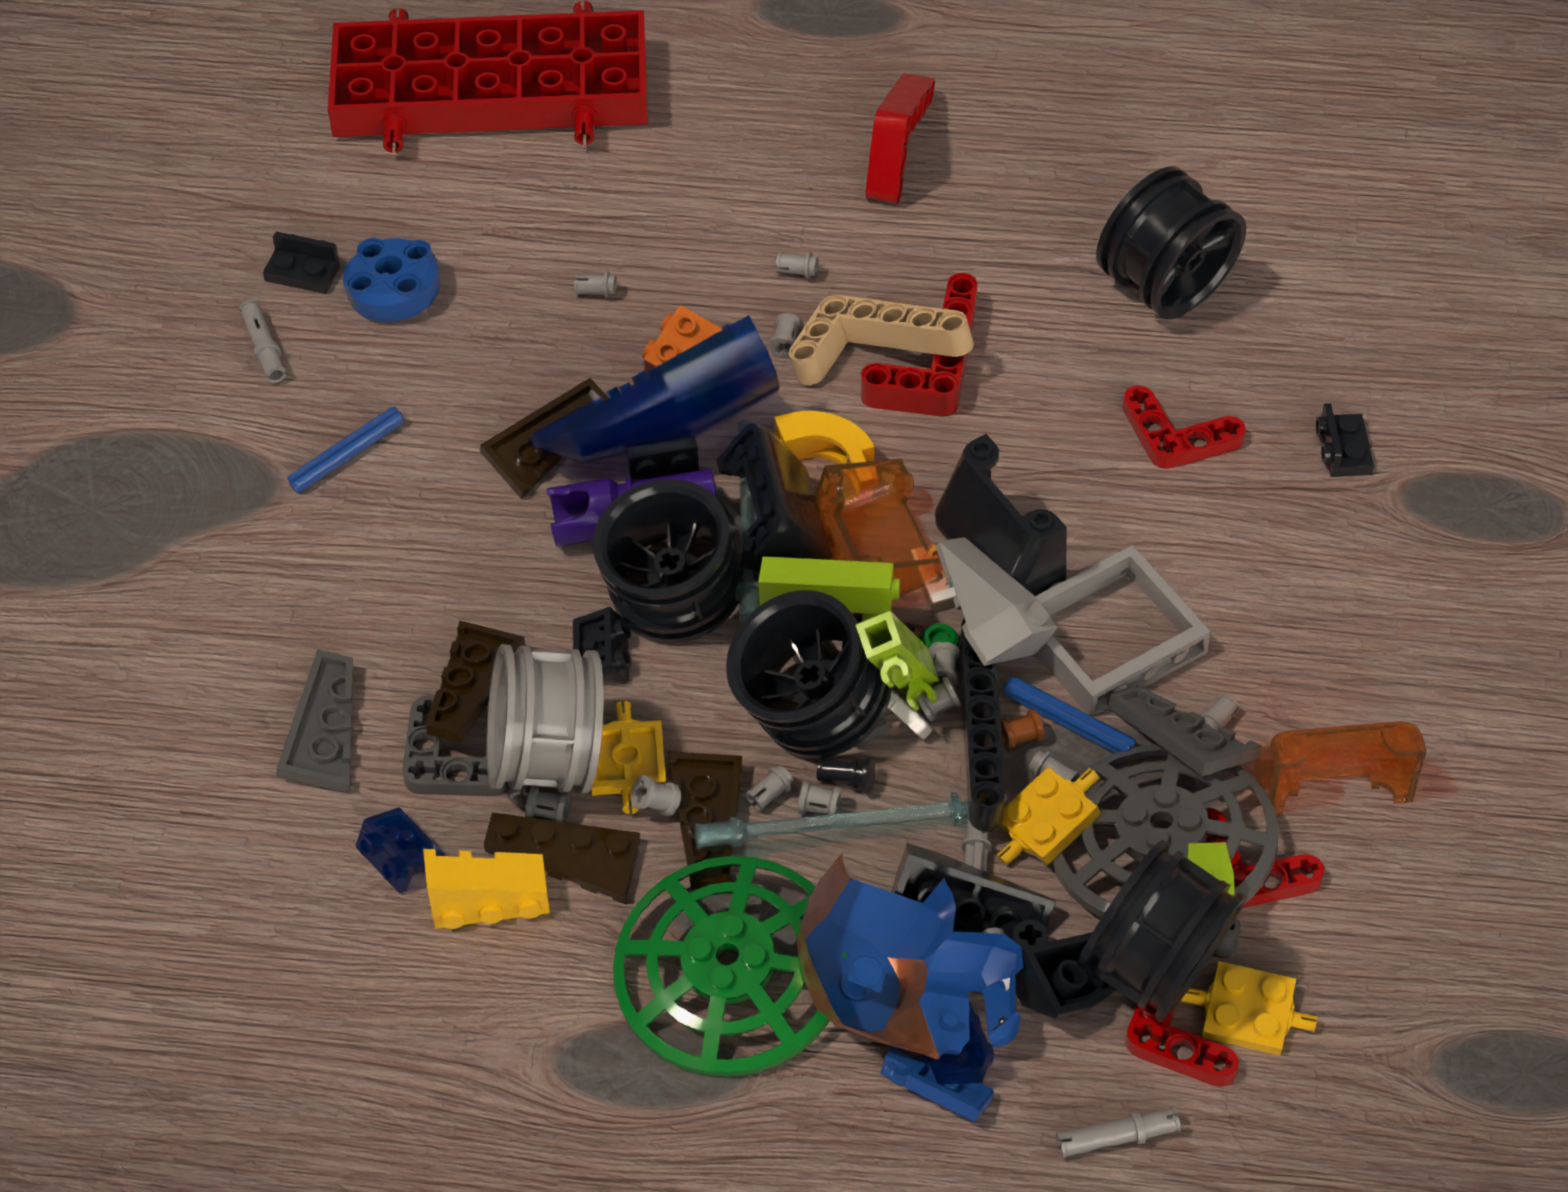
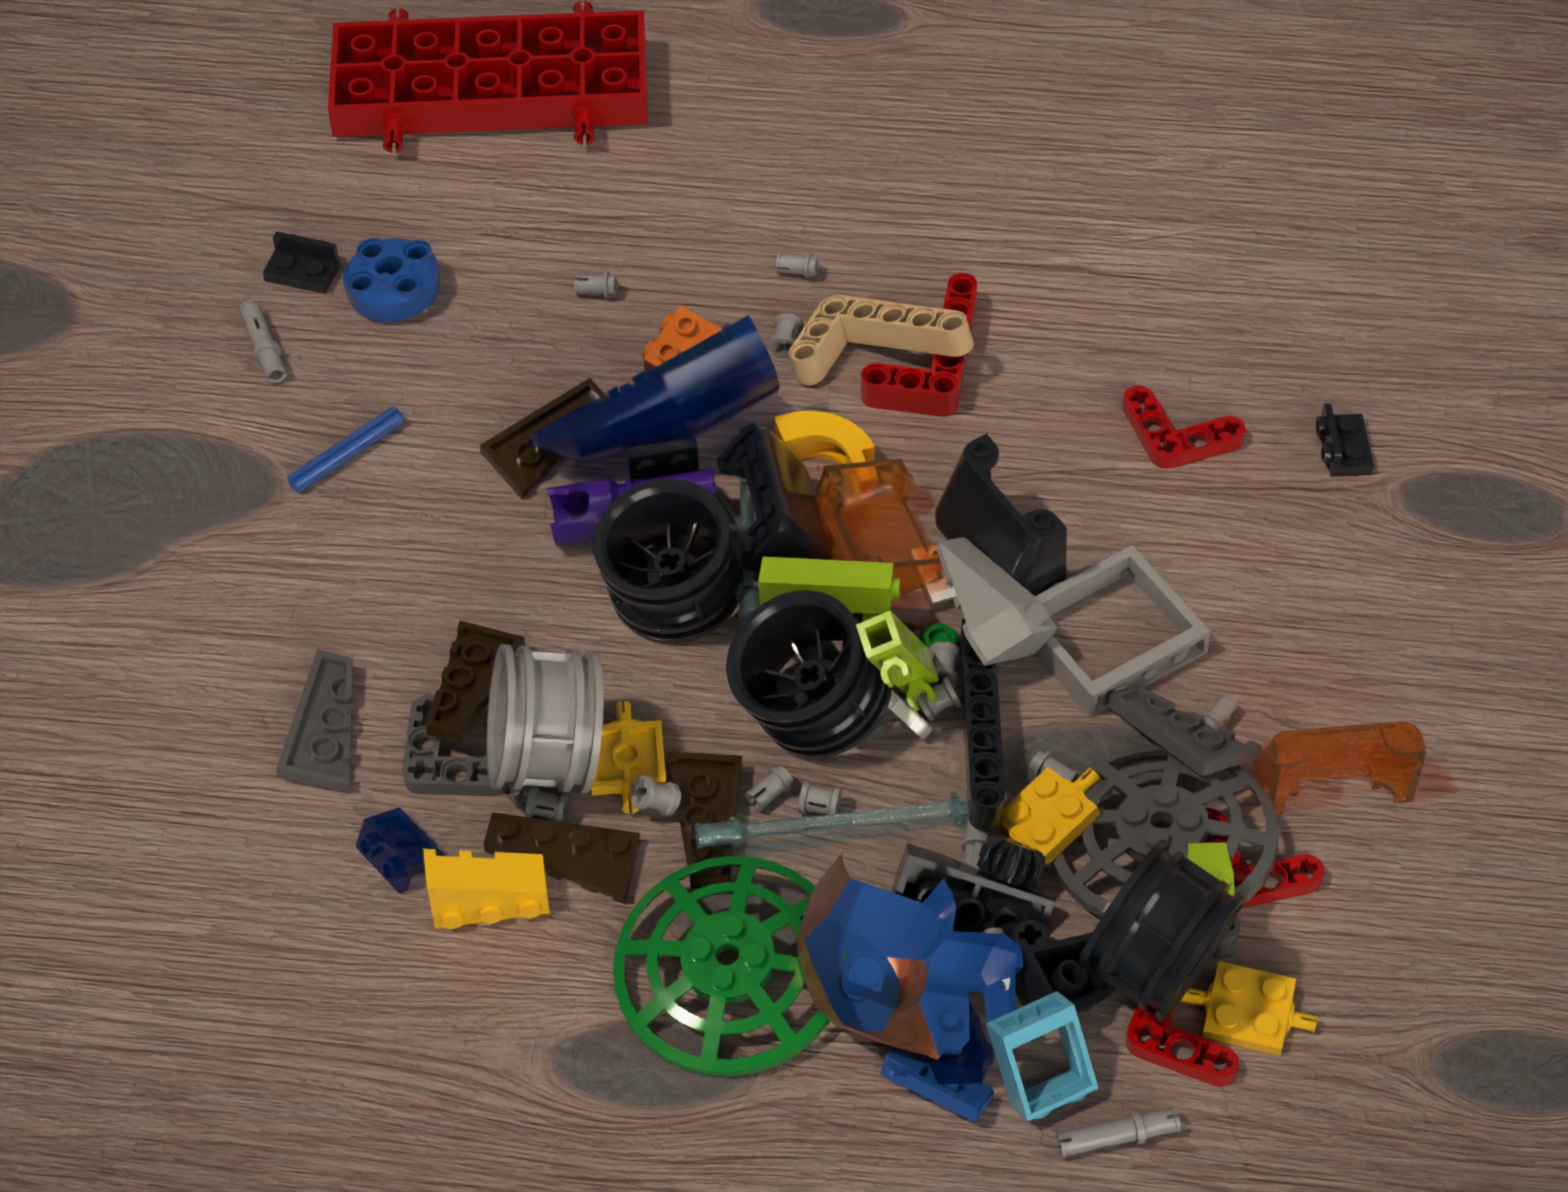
(608, 636): black bracket -> none
(848, 772): black pin -> none
(890, 135): red beam -> none
(1011, 861): none -> black gear
(1021, 730): dark orange bush -> none
(1030, 1023): none -> medium azure window
(1068, 715): blue axle -> none
(1170, 242): black wheel -> none

